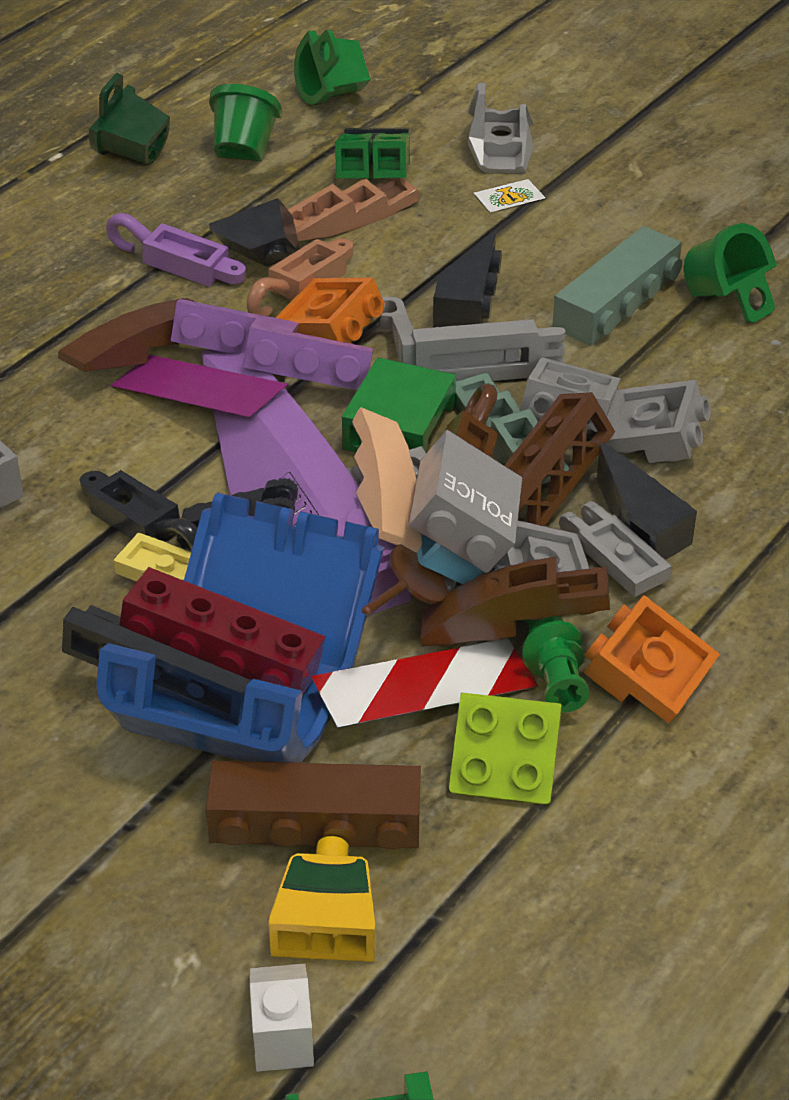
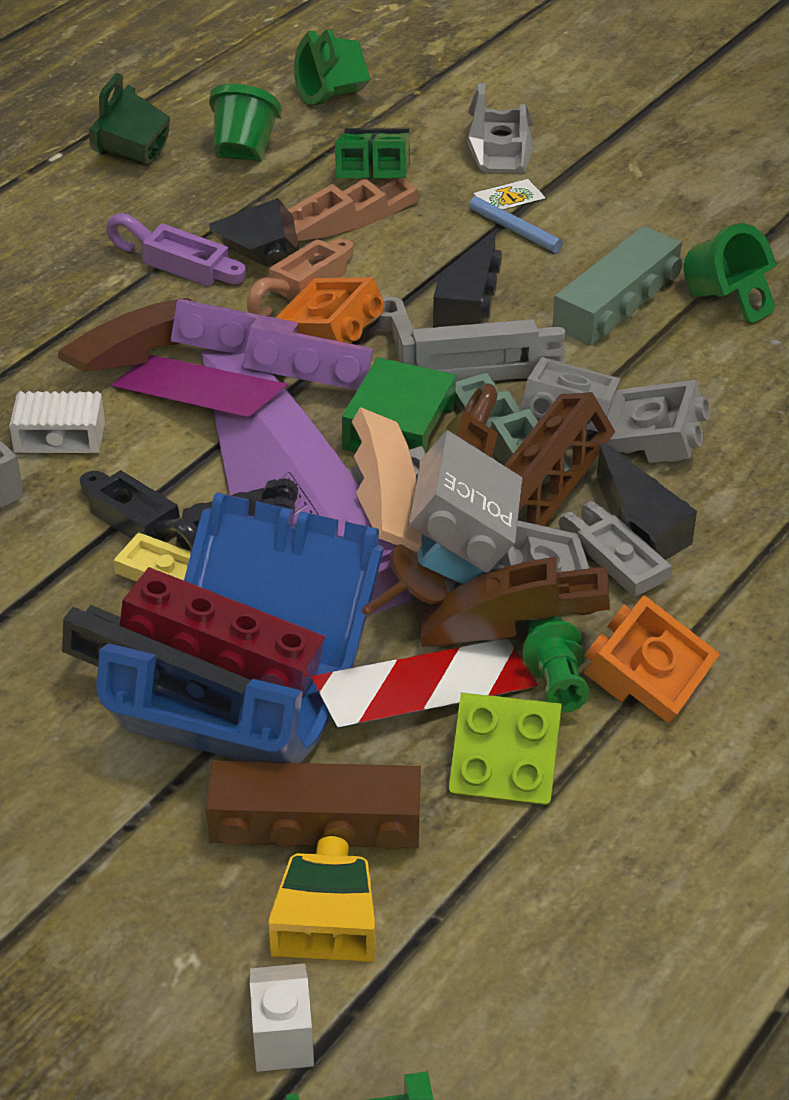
(57, 422): none -> white brick
(516, 224): none -> medium blue bar

